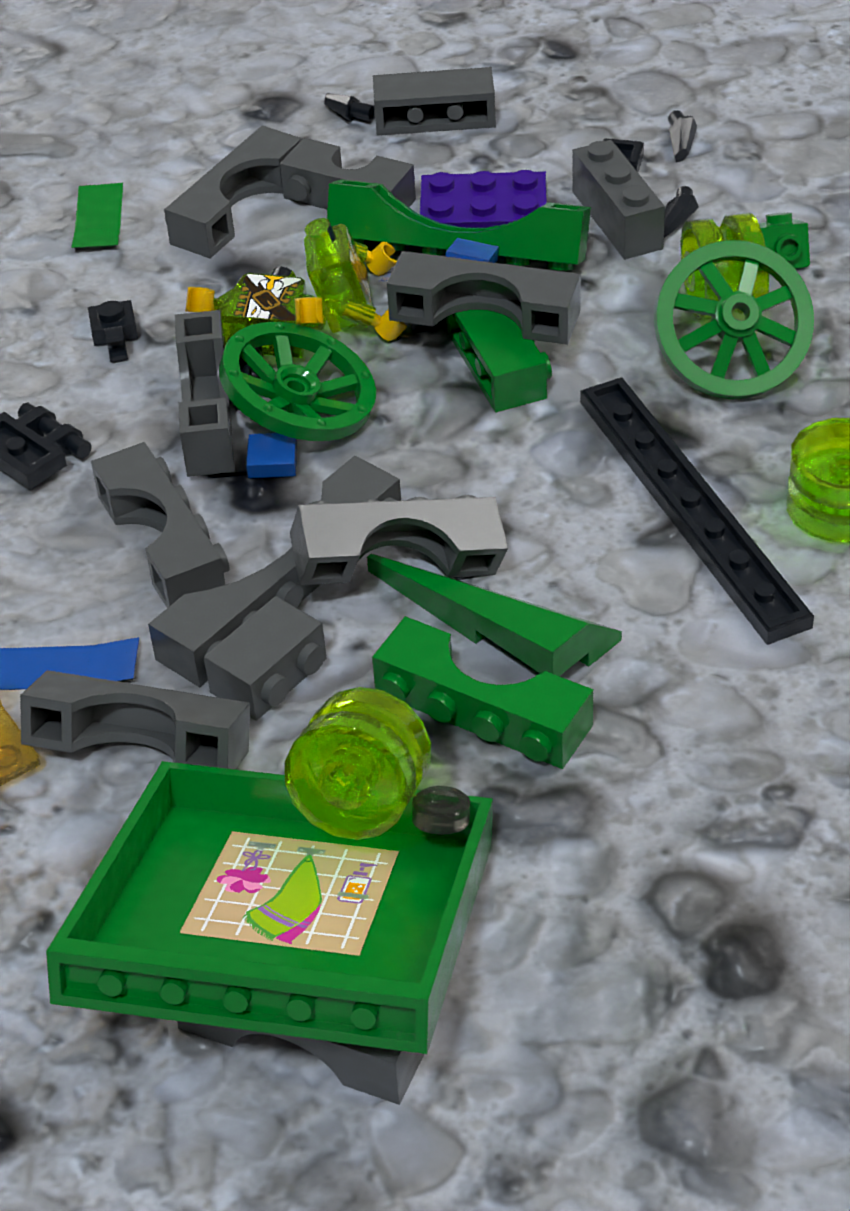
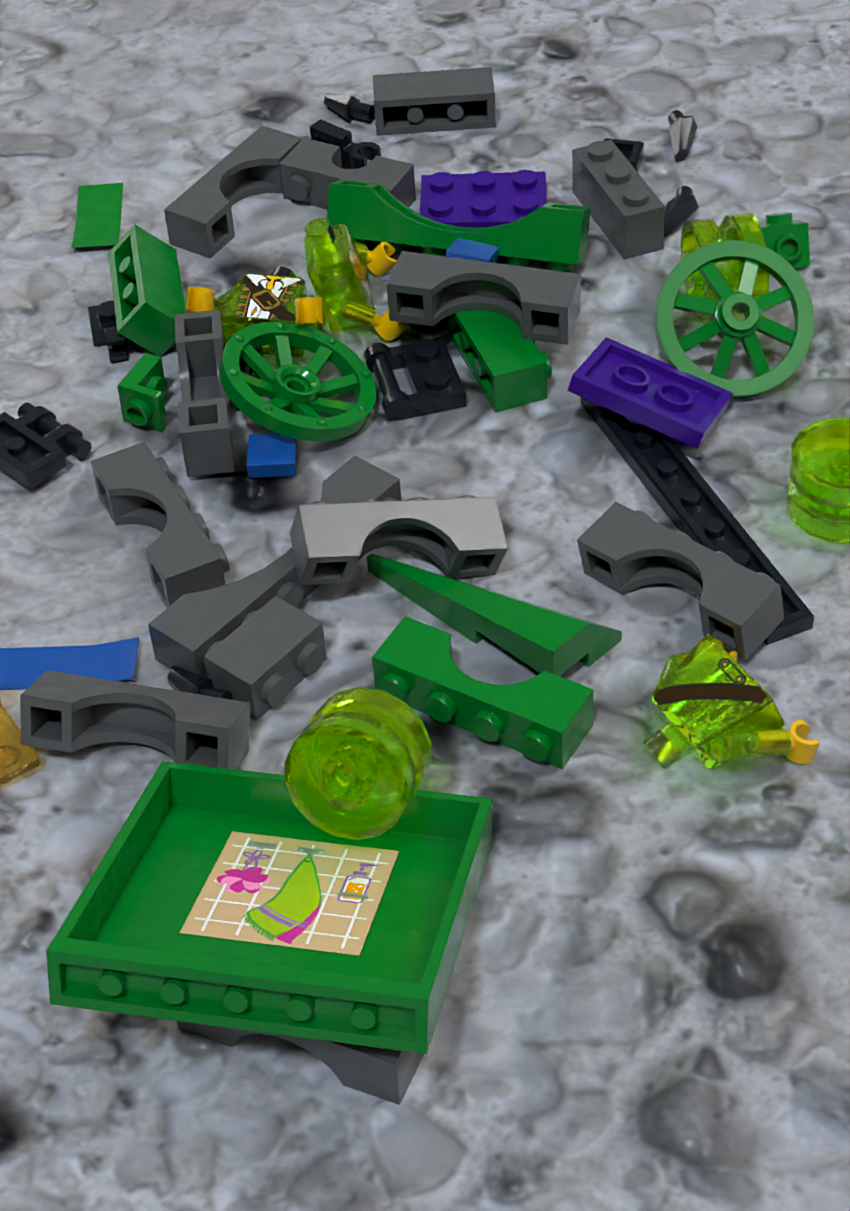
(144, 393): none -> green bracket
(146, 290): none -> green brick
(189, 682): none -> black bar
(352, 154): none -> black plate
(428, 371): none -> black plate
(441, 810): clear smoke tile -> none
(632, 551): none -> dark grey arch
(650, 393): none -> dark purple plate
(720, 712): none -> clear neon green torso

